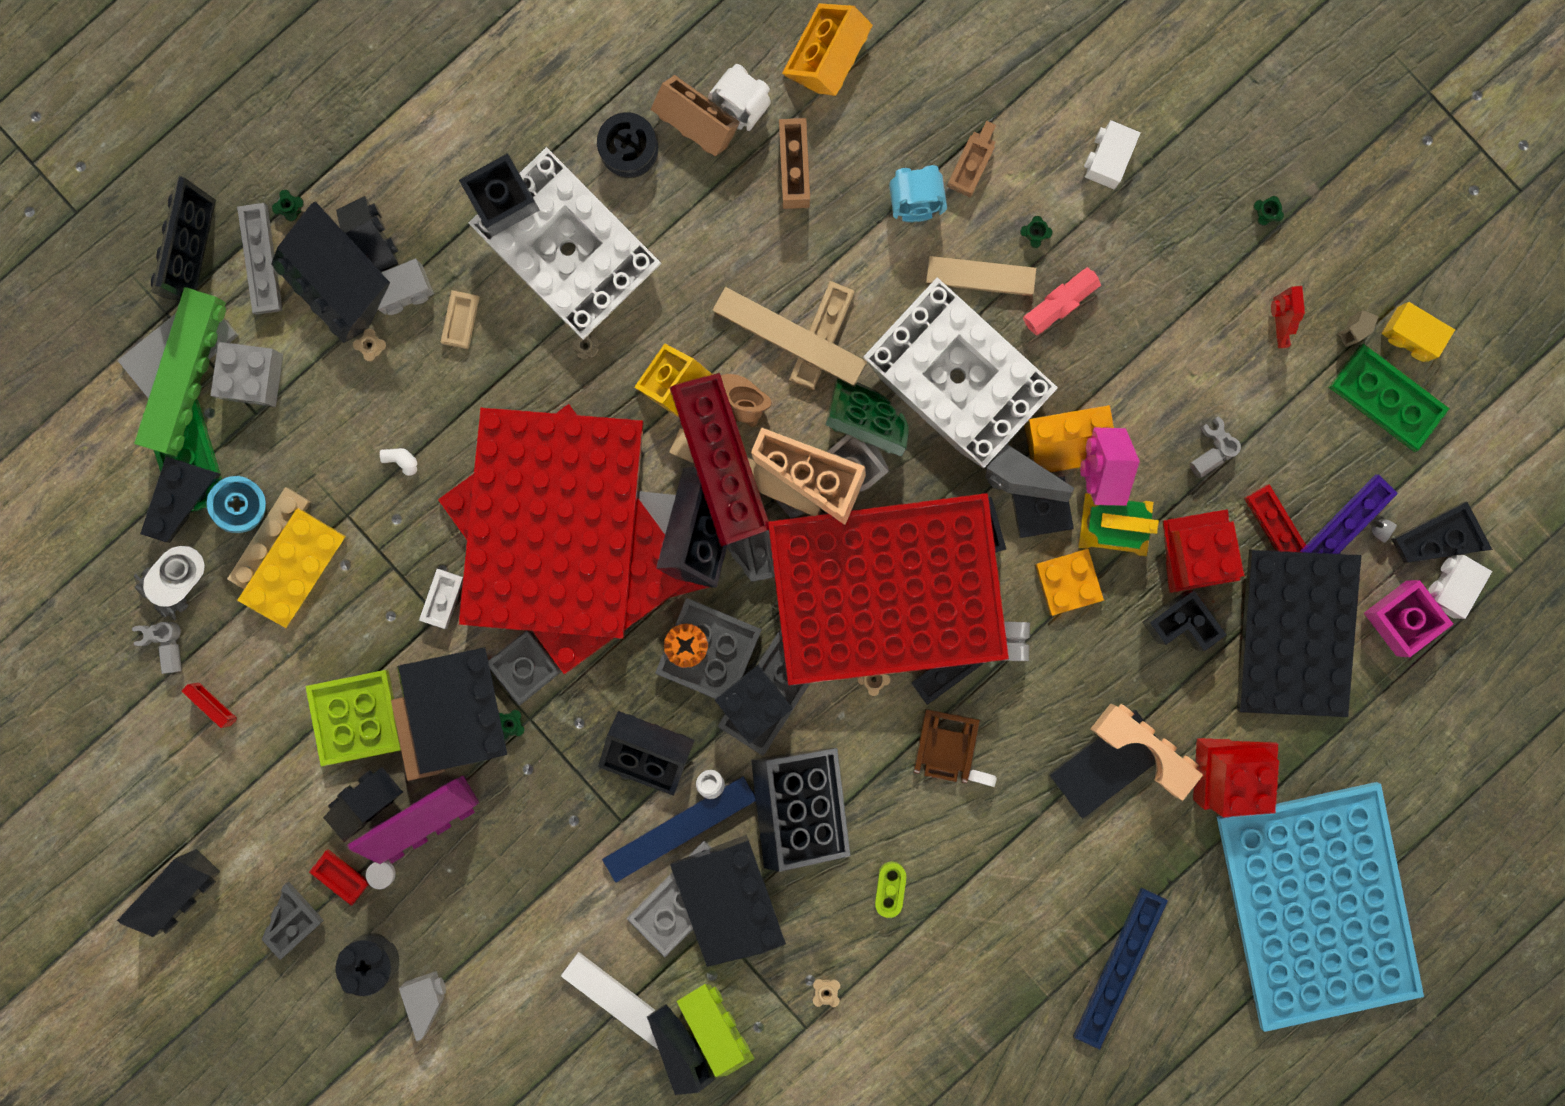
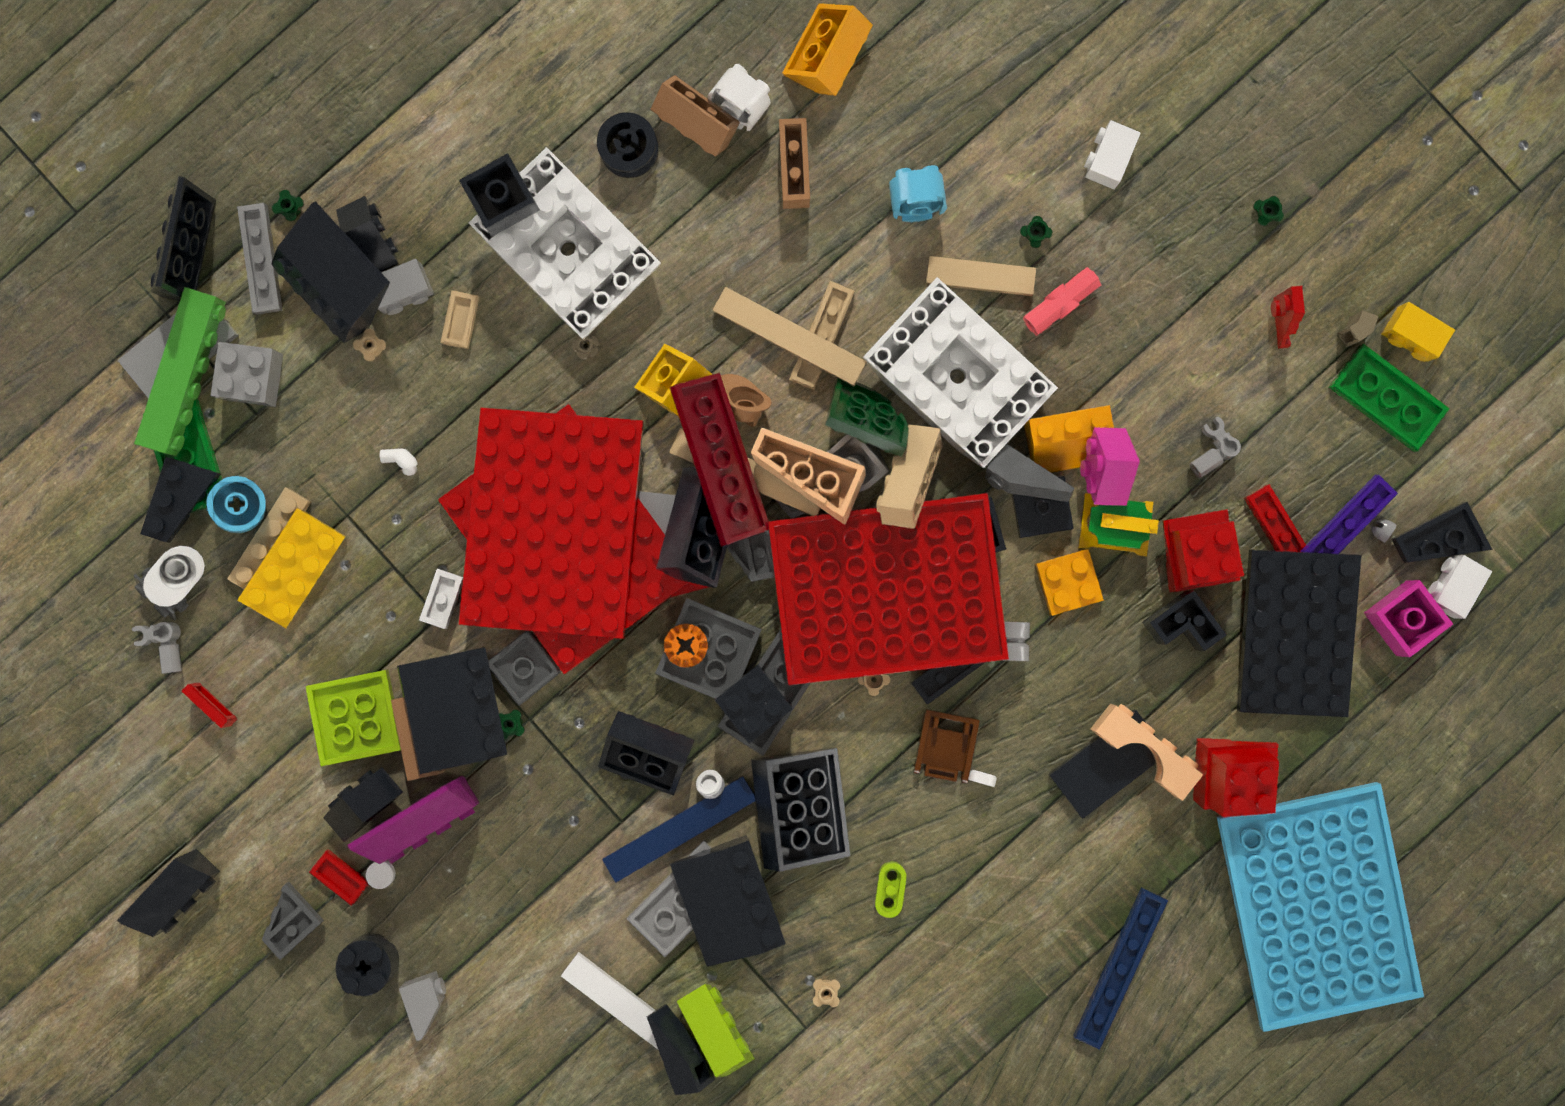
(910, 477): none -> tan brick
(973, 161): medium nougat hinge -> none

